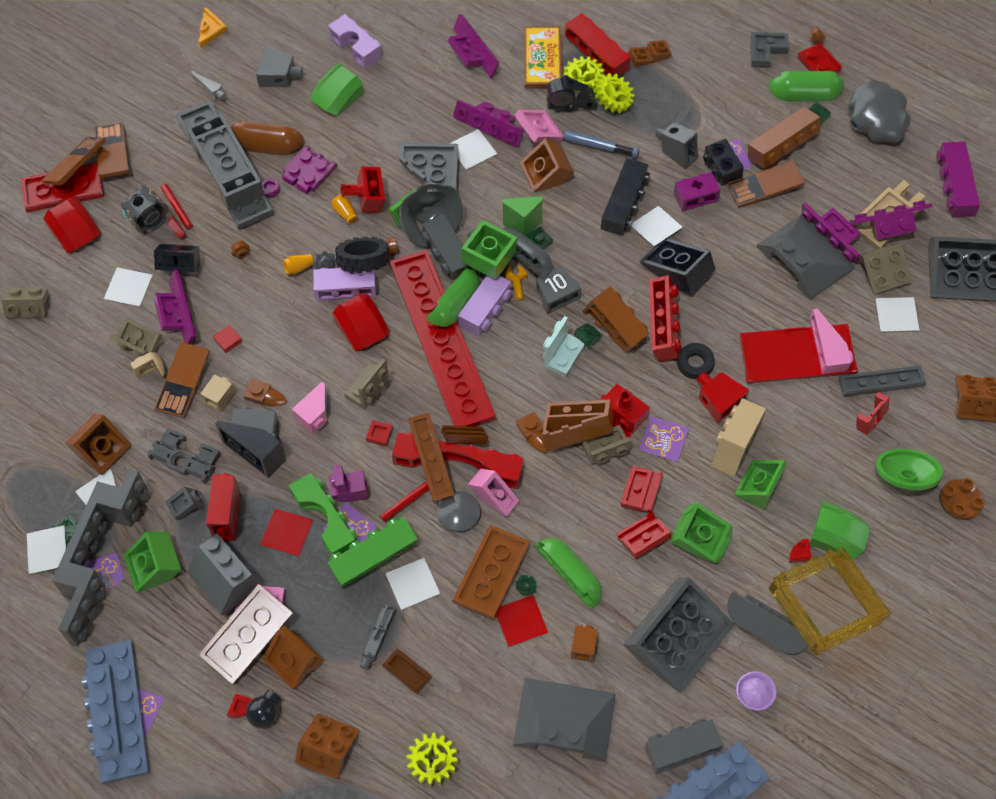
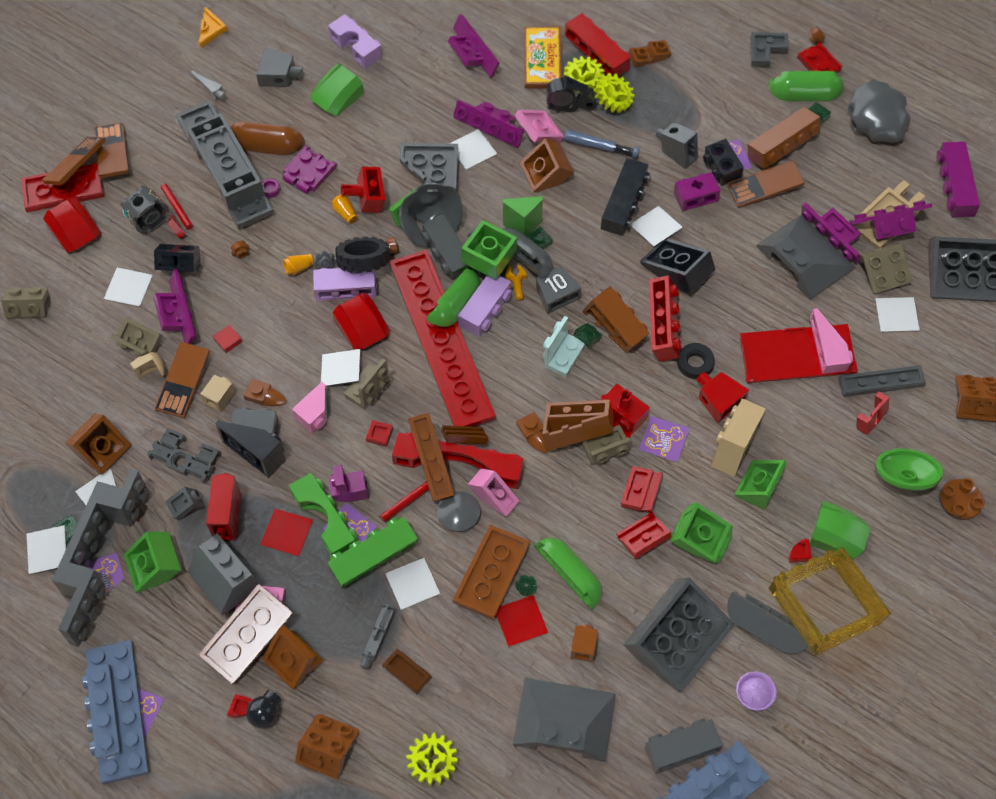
(340, 367): none -> white sticker

